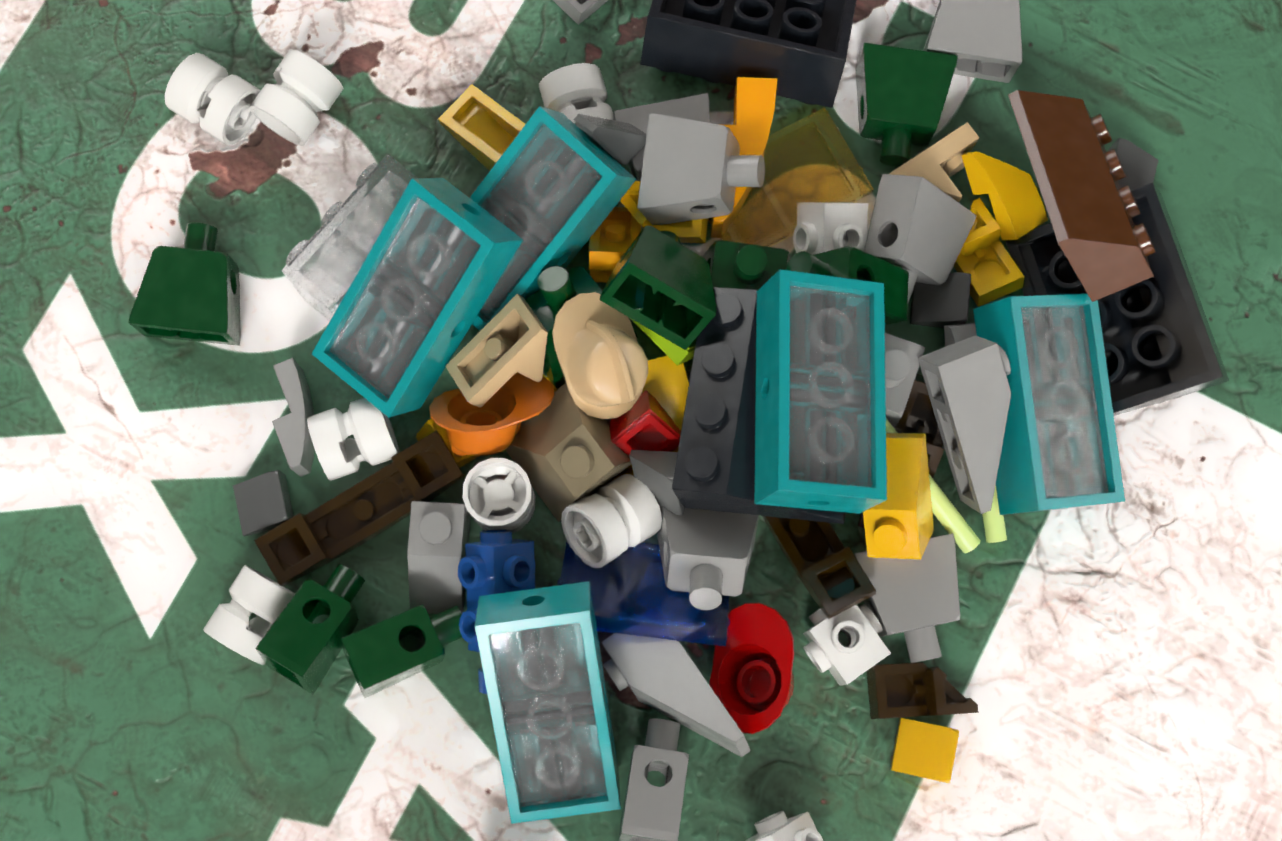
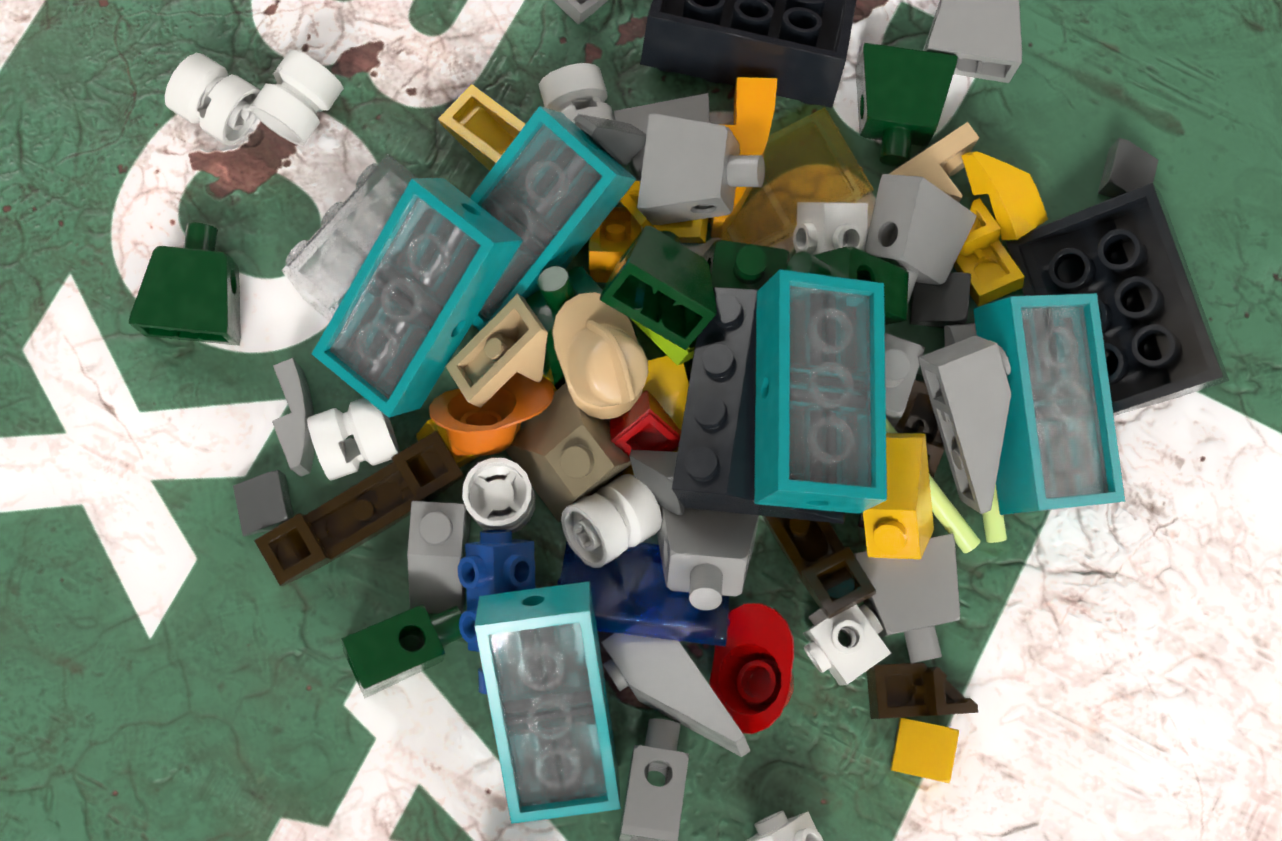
(249, 594): white wheel -> none
(307, 649): dark green torso -> none
(1083, 192): reddish brown slope -> none

